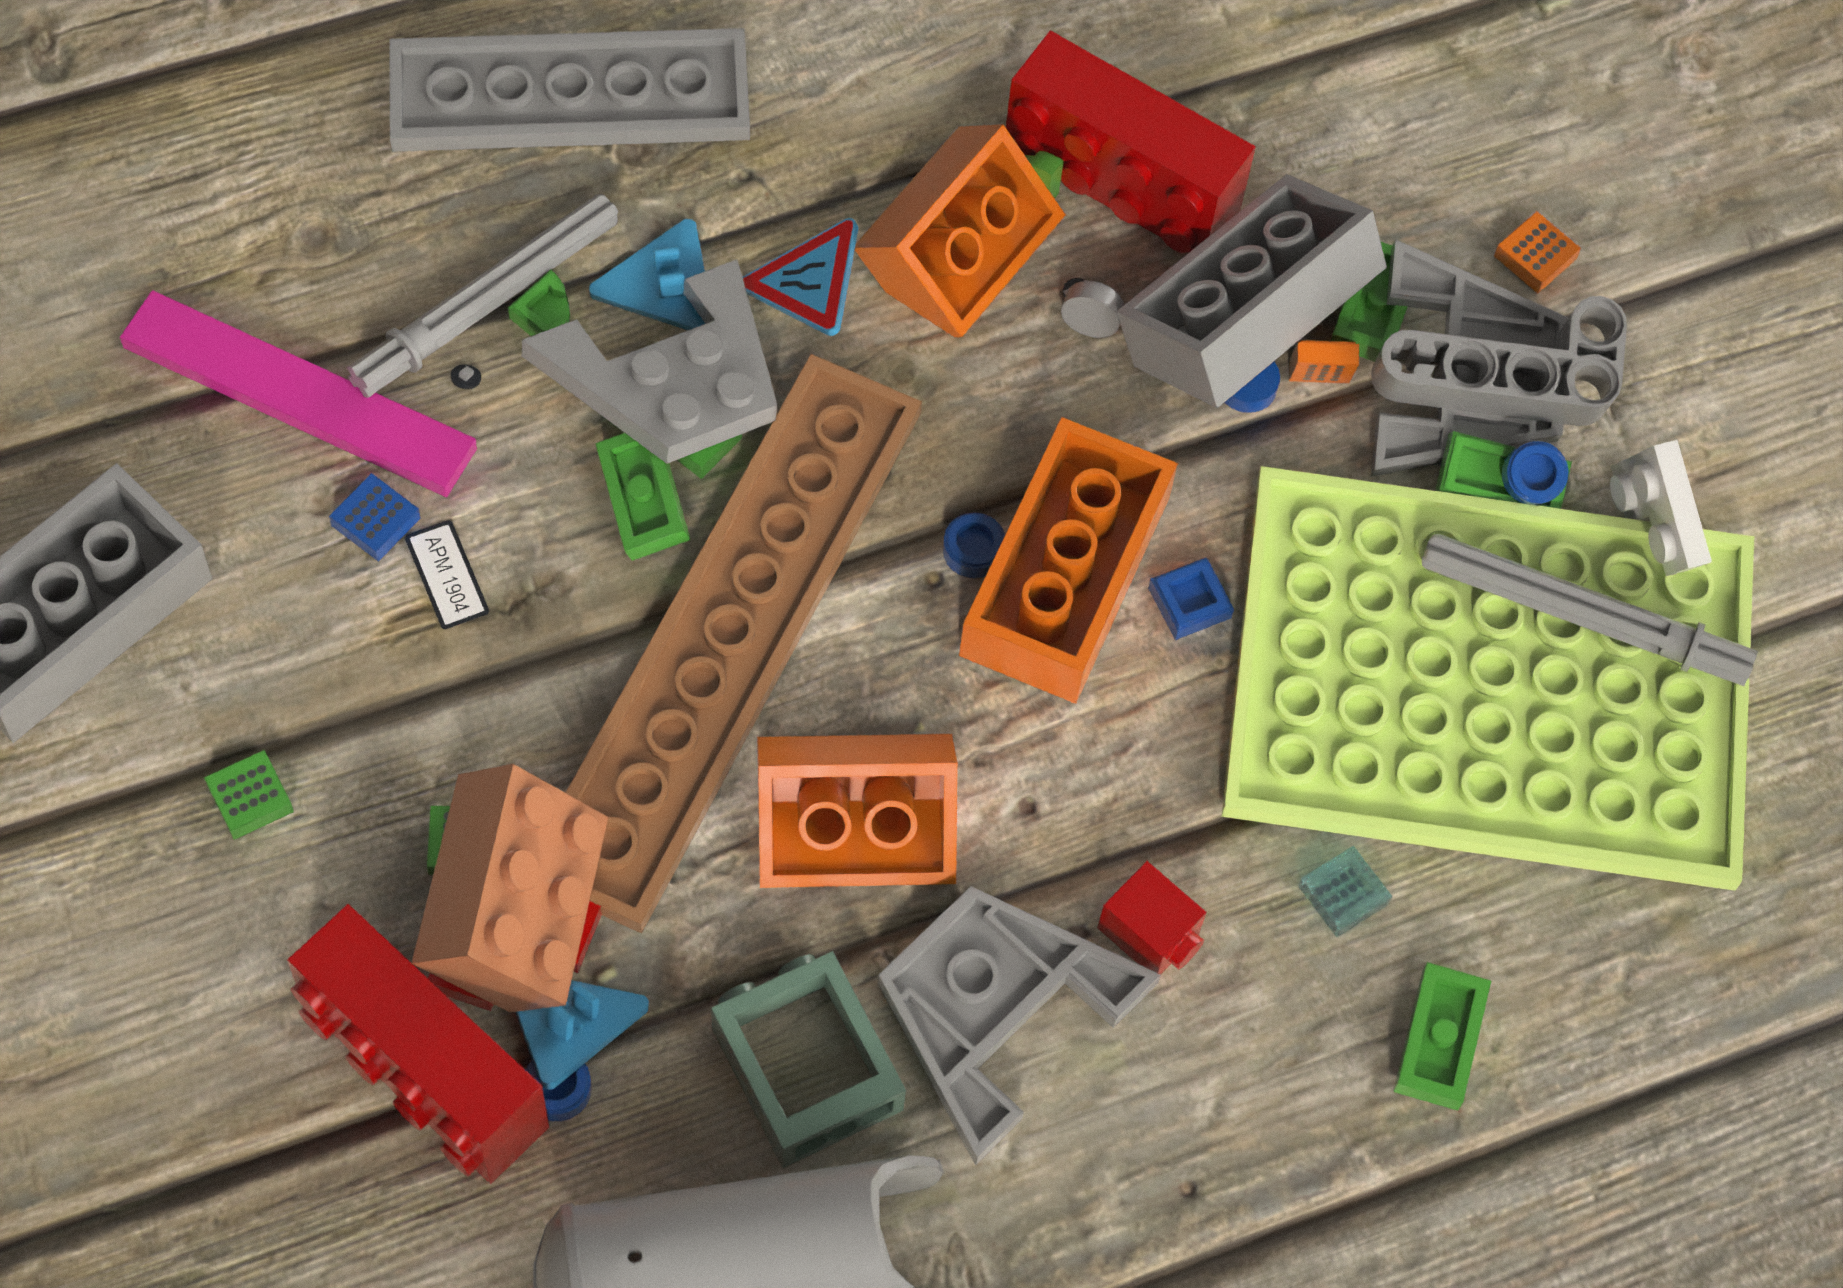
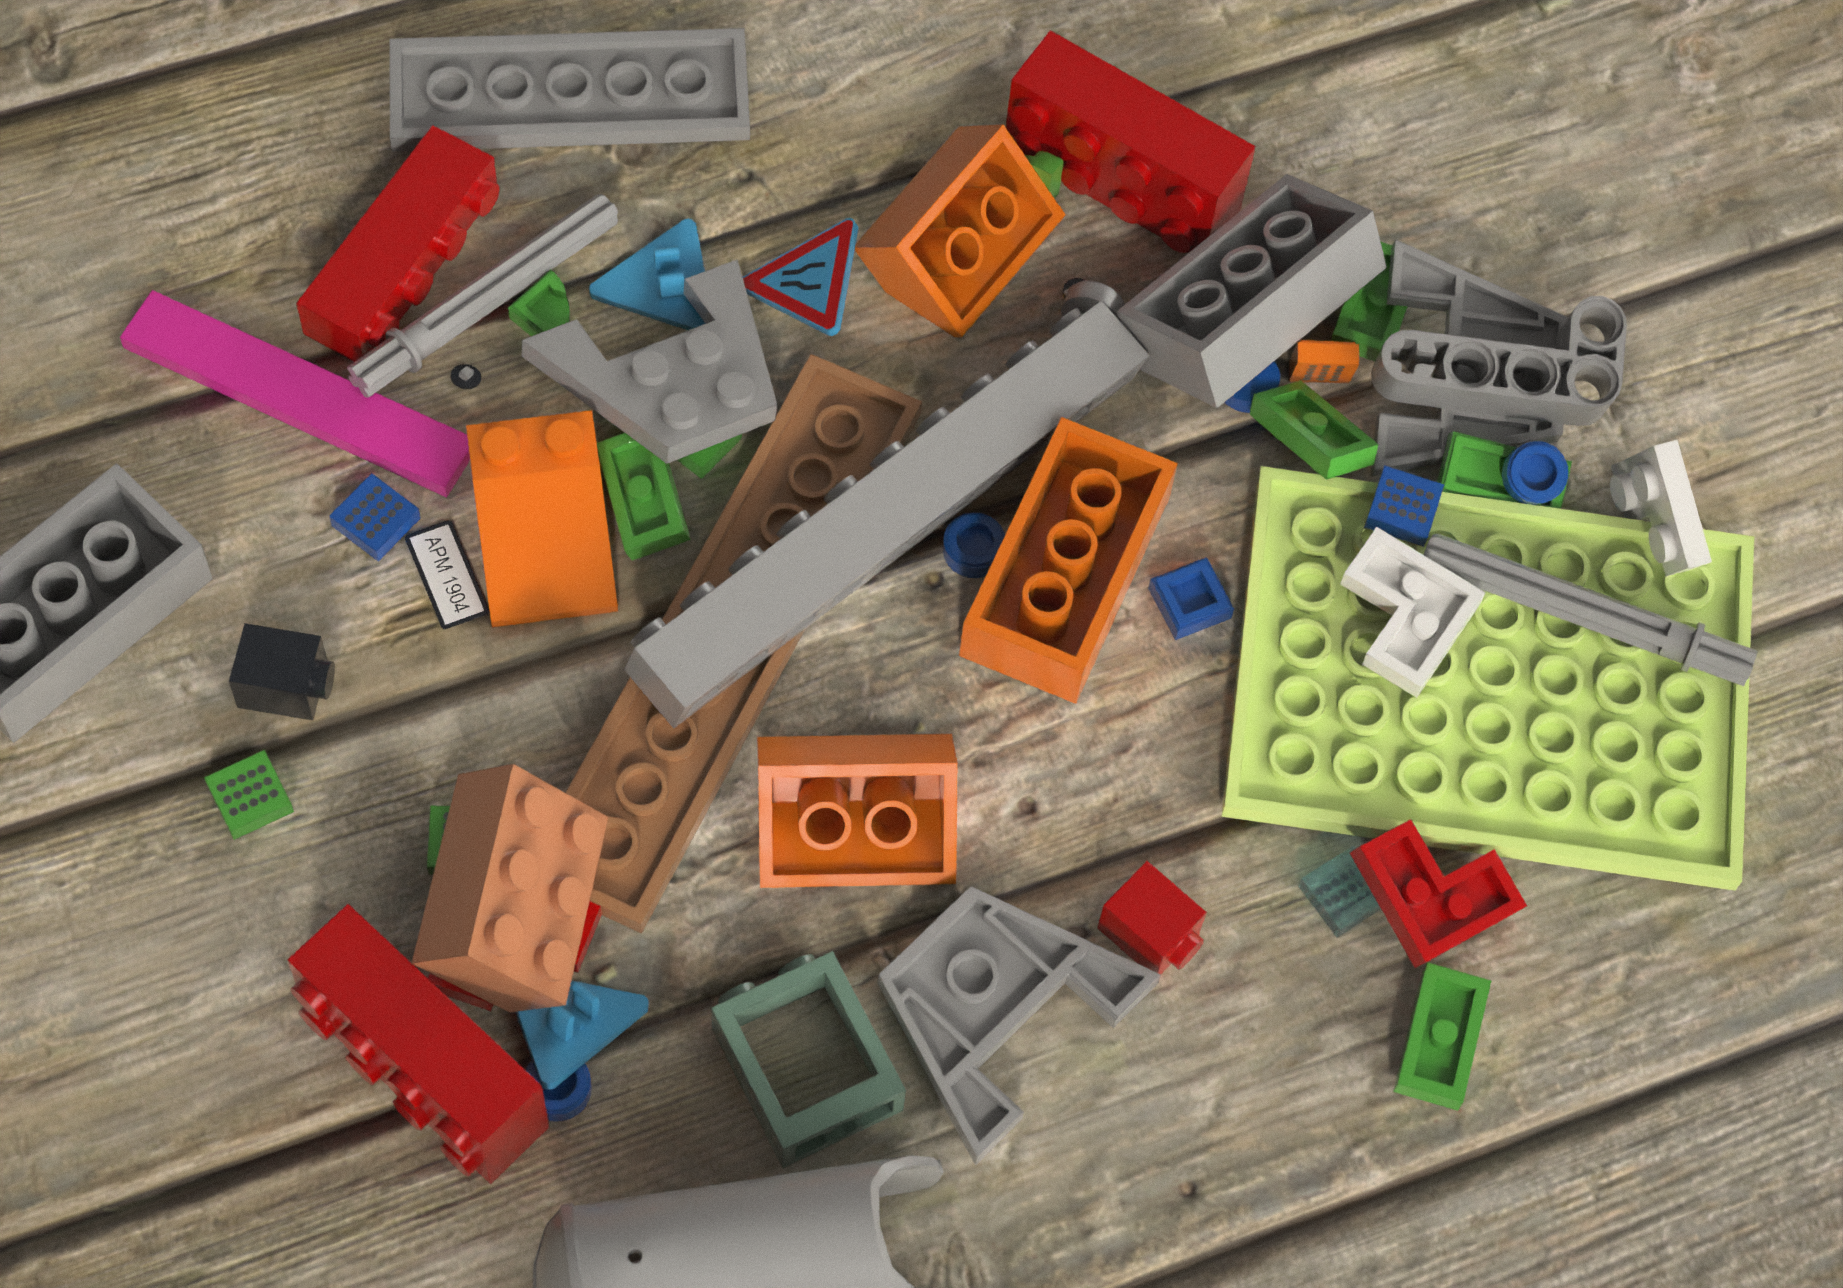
(280, 672): none -> black brick
(399, 245): none -> red brick
(542, 518): none -> orange slope
(882, 515): none -> light grey brick
(1313, 429): none -> bright green plate
(1404, 505): none -> blue tile
(1425, 605): none -> white plate
(1425, 906): none -> red plate
(1537, 252): orange tile -> none

